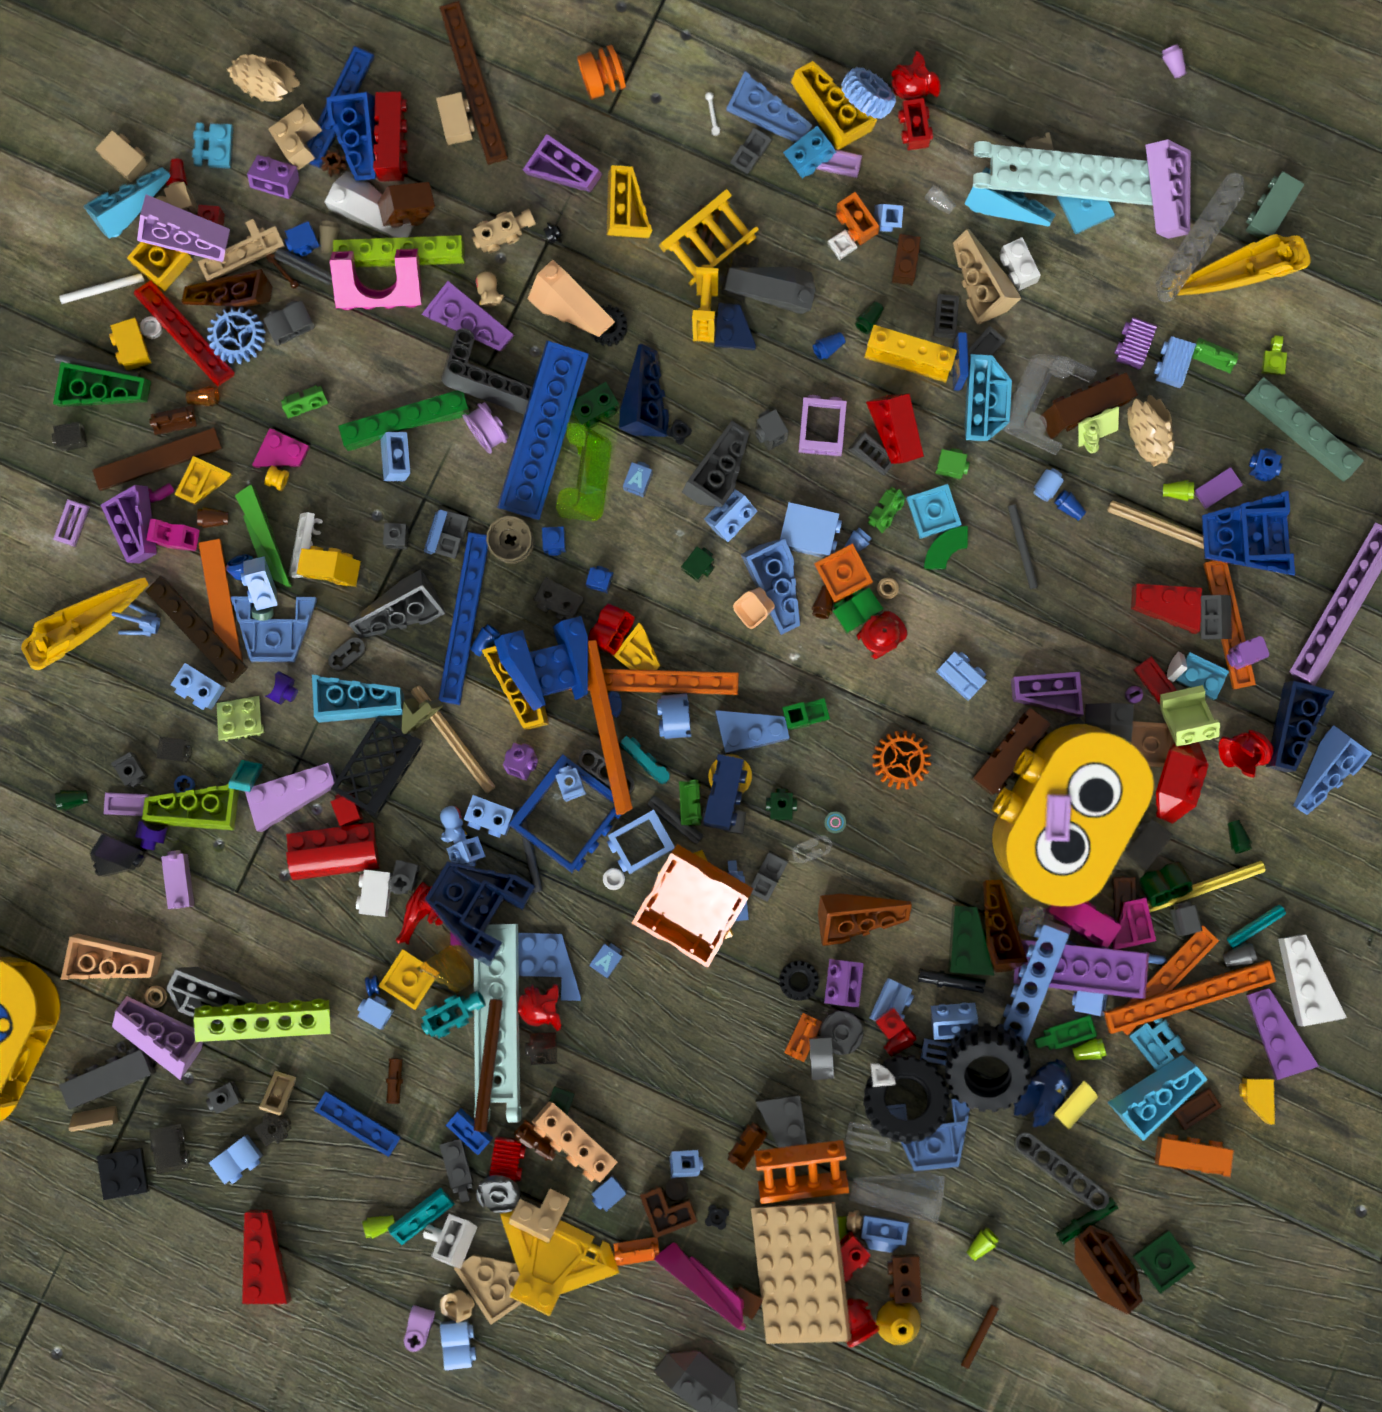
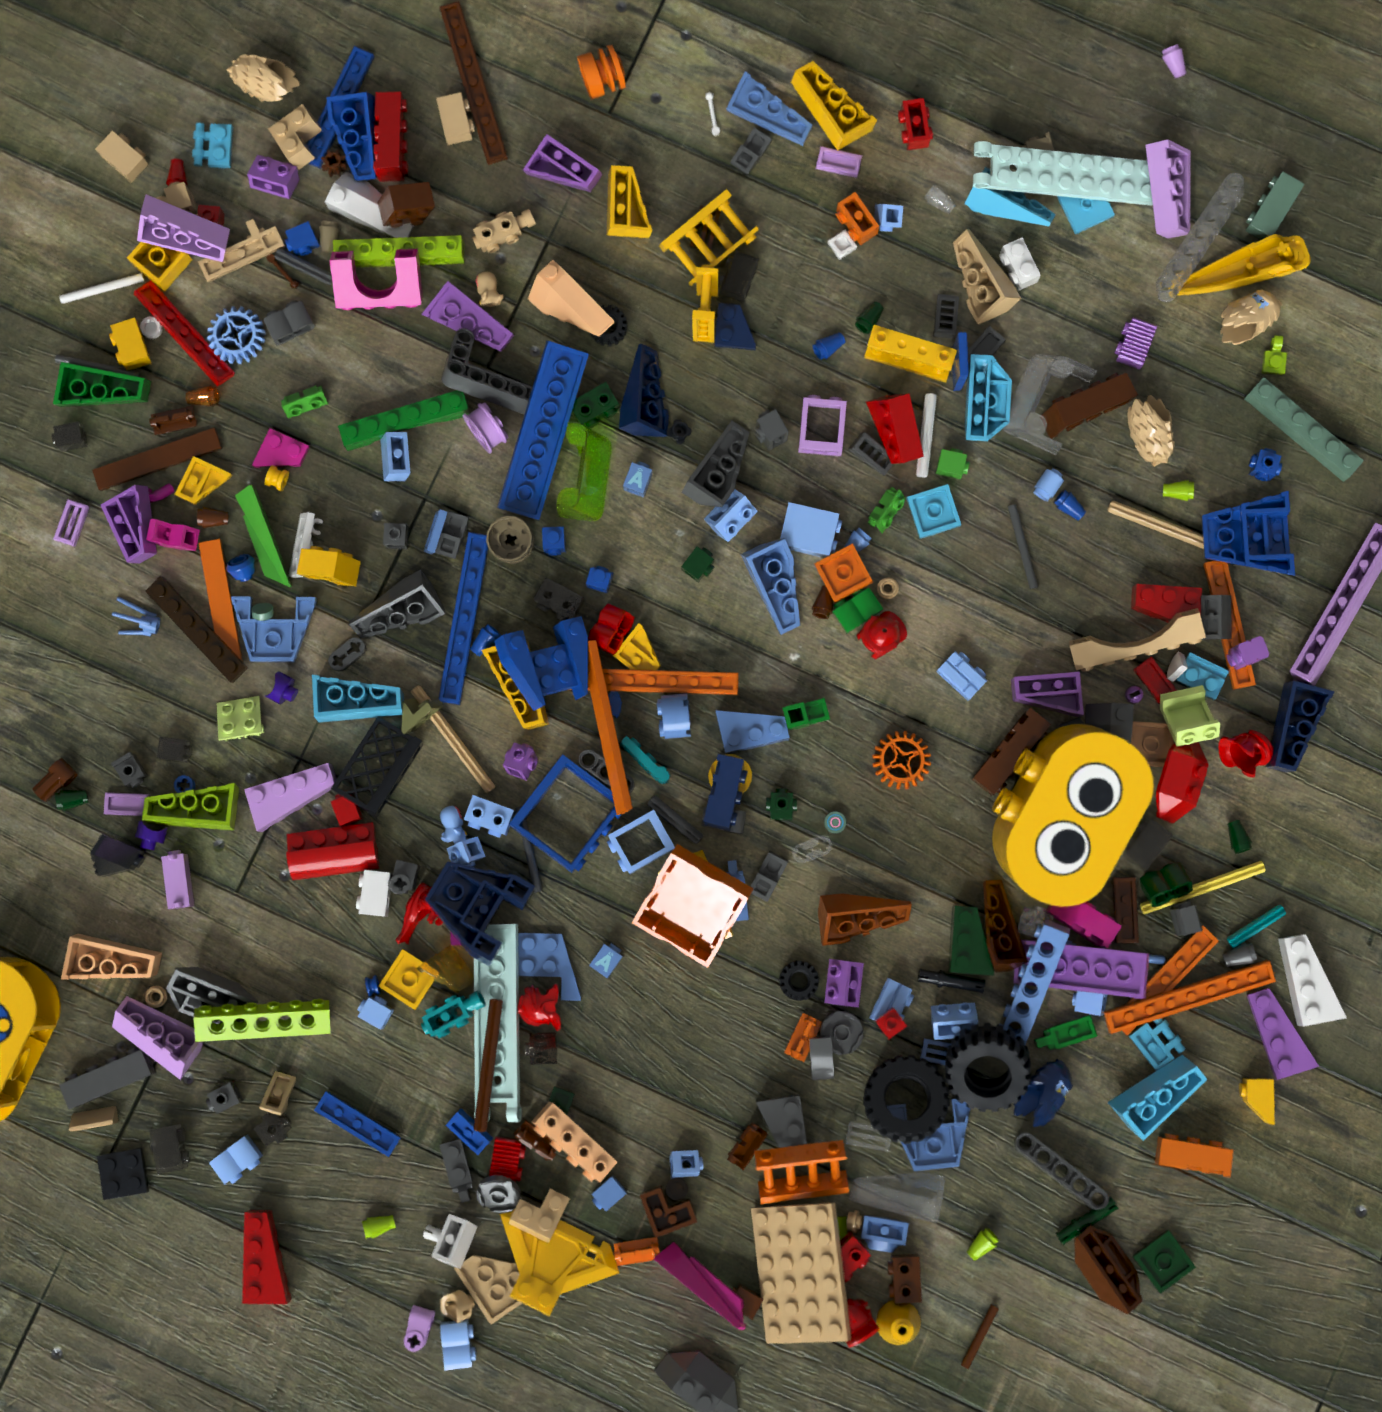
(59, 776): none -> reddish brown piece
(76, 624): yellow piece -> none
(118, 210): medium azure wedge -> none
(197, 687): light blue brick -> none
(235, 290): reddish brown wedge -> none
(245, 776): teal tile -> none
(260, 583): light blue brick -> none
(394, 1081): reddish brown pin -> none
(421, 1216): teal tile -> none
(553, 233): black plate -> none
(574, 790): light blue brick -> none
(613, 879): white tile -> none
(690, 803): bright green hinge -> none
(722, 1213): black plate -> none
(753, 607): light nougat piece -> none
(777, 286): dark grey wedge -> none
(810, 152): dark azure brick -> none
(868, 92): light blue gear -> none
(881, 1076): white tile -> none
(900, 1041): red cone -> none
(906, 259): reddish brown brick -> none
(915, 80): red helmet -> none
(926, 434): none -> white axle
(945, 546): green tile -> none
(1057, 817): lavender tile -> none
(1076, 1105): light yellow slope -> none
(1090, 1050): lime cone -> none
(1097, 427): yellowish green hinge -> none
(1135, 924): dark pink wing -> none
(1175, 361): light blue brick -> none
(1181, 629): none -> tan arch
(1196, 1108): reddish brown tile -> none
(1214, 355): bright green hinge -> none
(1218, 488): medium lavender tile -> none
(1249, 316): none -> tan head
(1333, 761): medium blue wedge -> none

